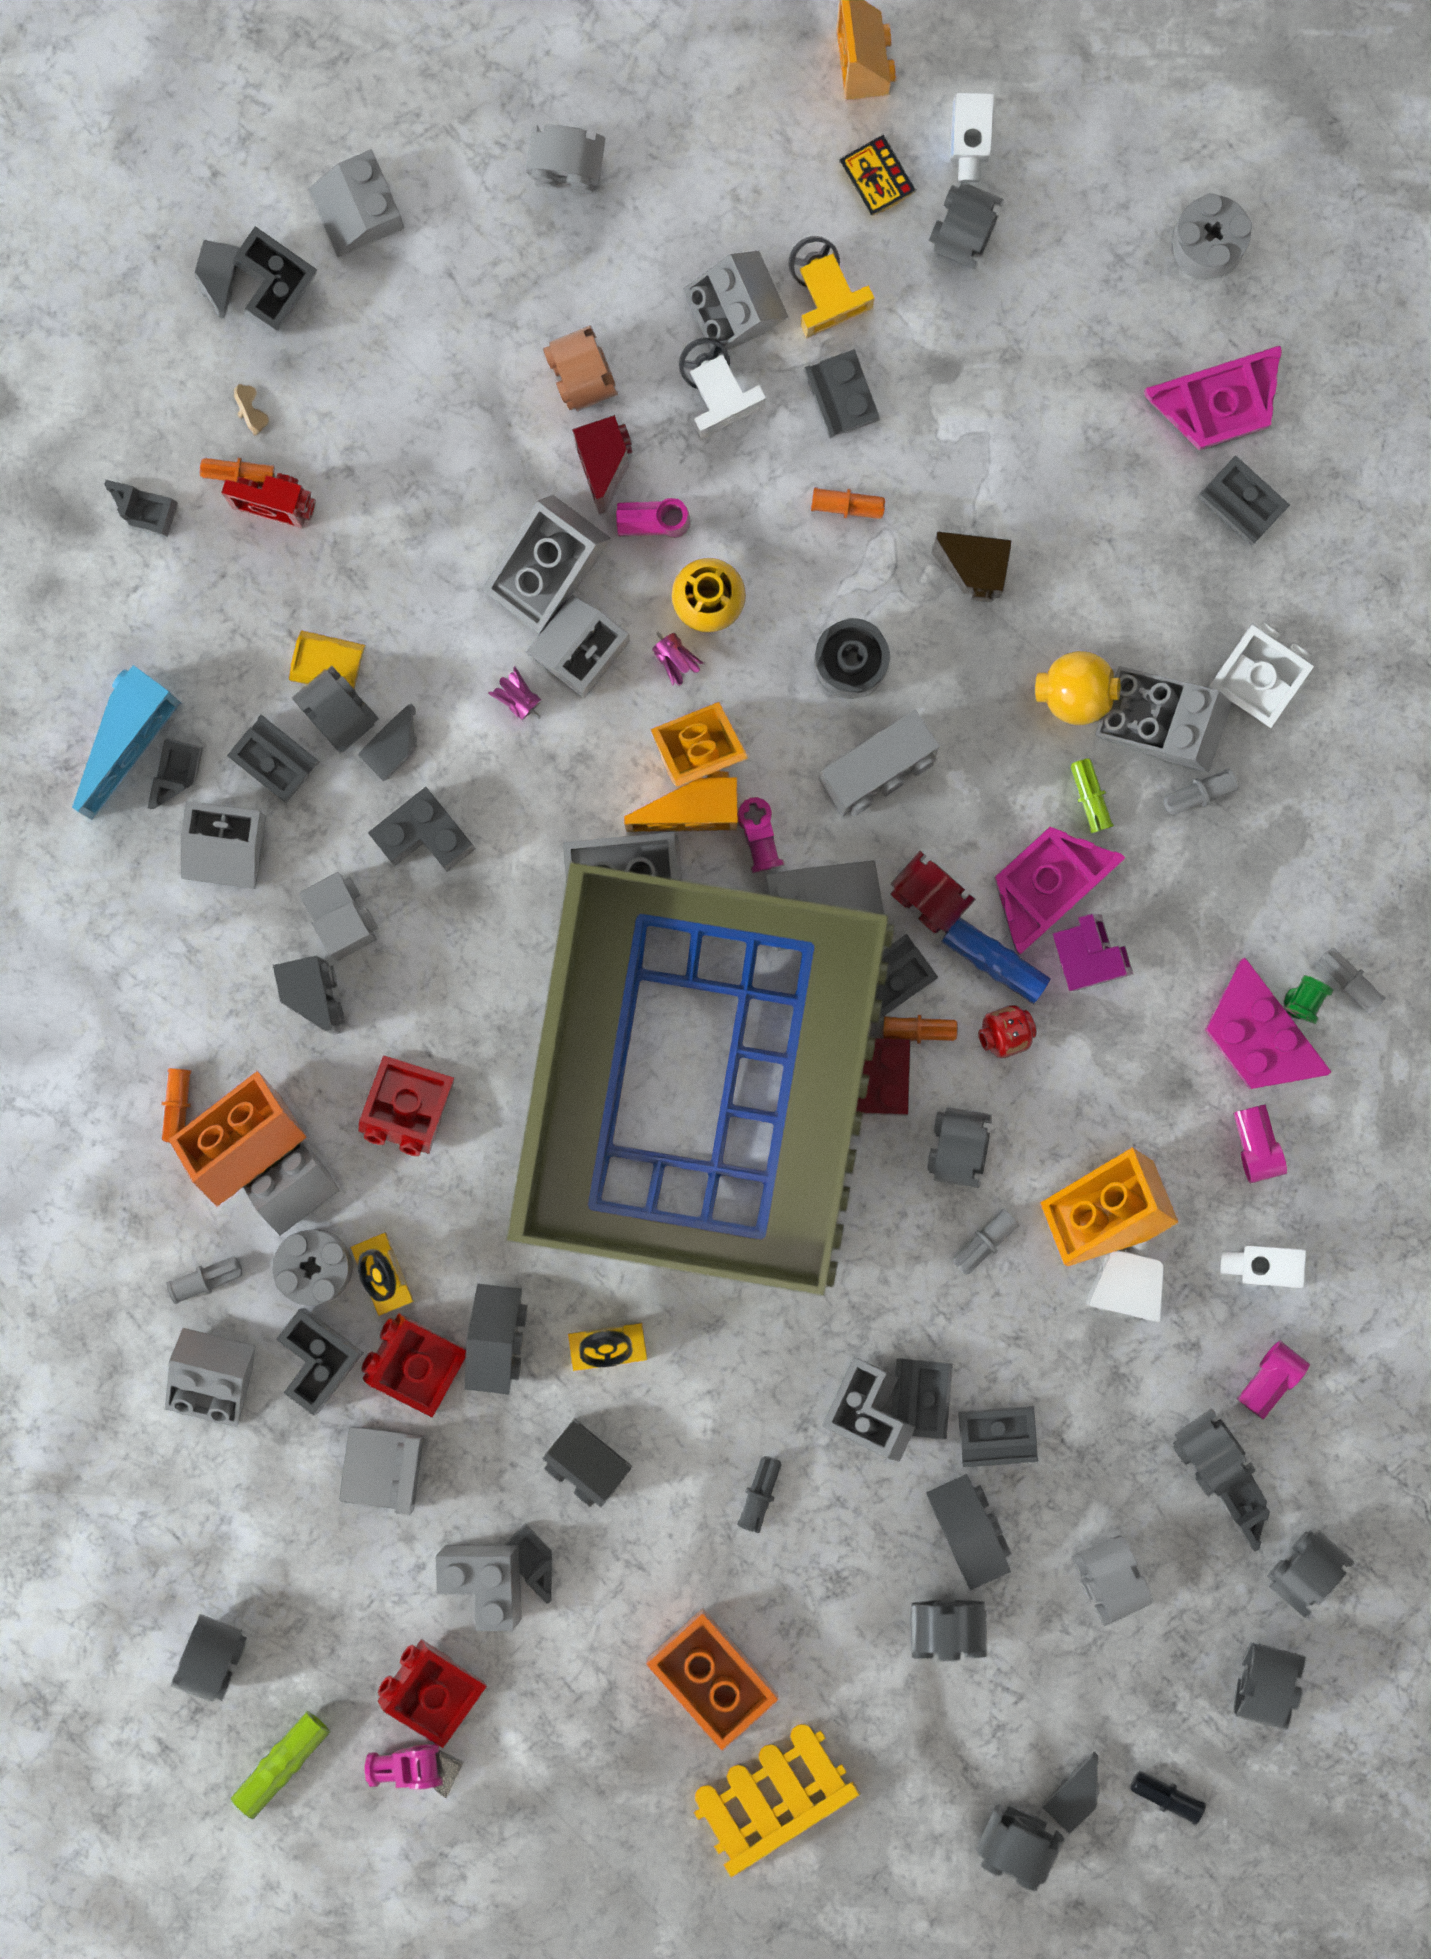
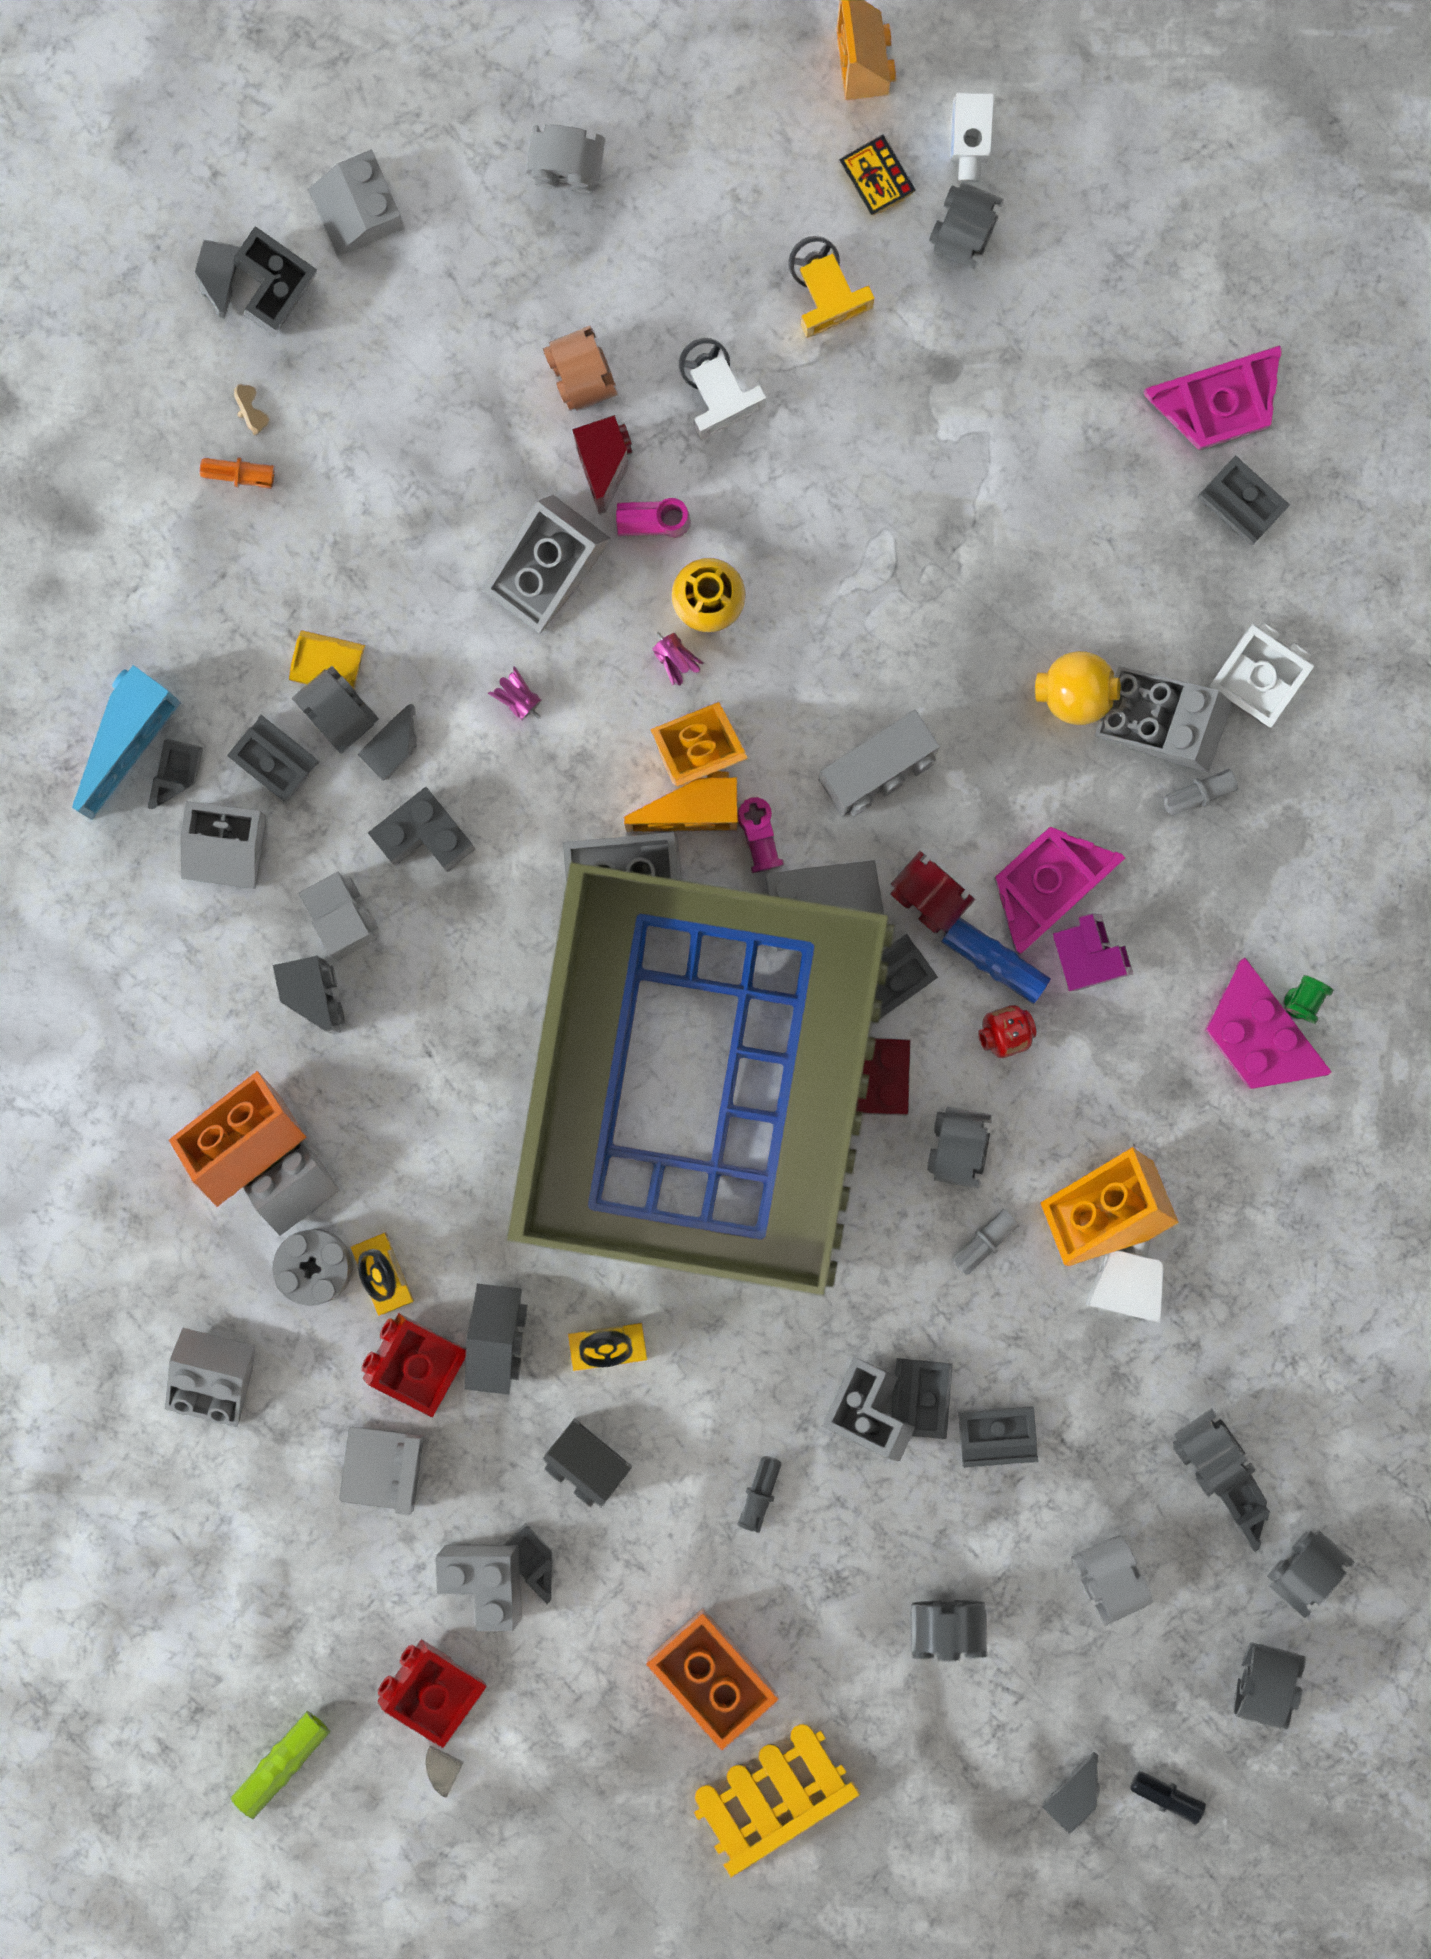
(143, 509): dark grey slope -> none
(175, 1102): orange axle -> none
(204, 1279): light grey axle -> none
(207, 1658): dark grey brick -> none
(278, 500): red plate -> none
(326, 1355): dark grey brick -> none
(405, 1106): red plate -> none
(407, 1767): dark pink connector -> none
(579, 645): light grey slope -> none
(736, 300): light grey slope -> none
(841, 393): dark grey plate -> none
(848, 503): orange axle -> none
(871, 650): dark grey brick -> none
(920, 1029): orange axle -> none
(970, 1531): dark grey brick -> none
(974, 563): dark brown slope -> none
(1019, 1847): dark grey brick -> none
(1091, 795): lime axle -> none
(1217, 217): light grey brick -> none
(1261, 1154): dark pink piece -> none
(1278, 1371): dark pink piece -> none
(1285, 1270): white torso -> none
(1351, 980): light grey axle -> none

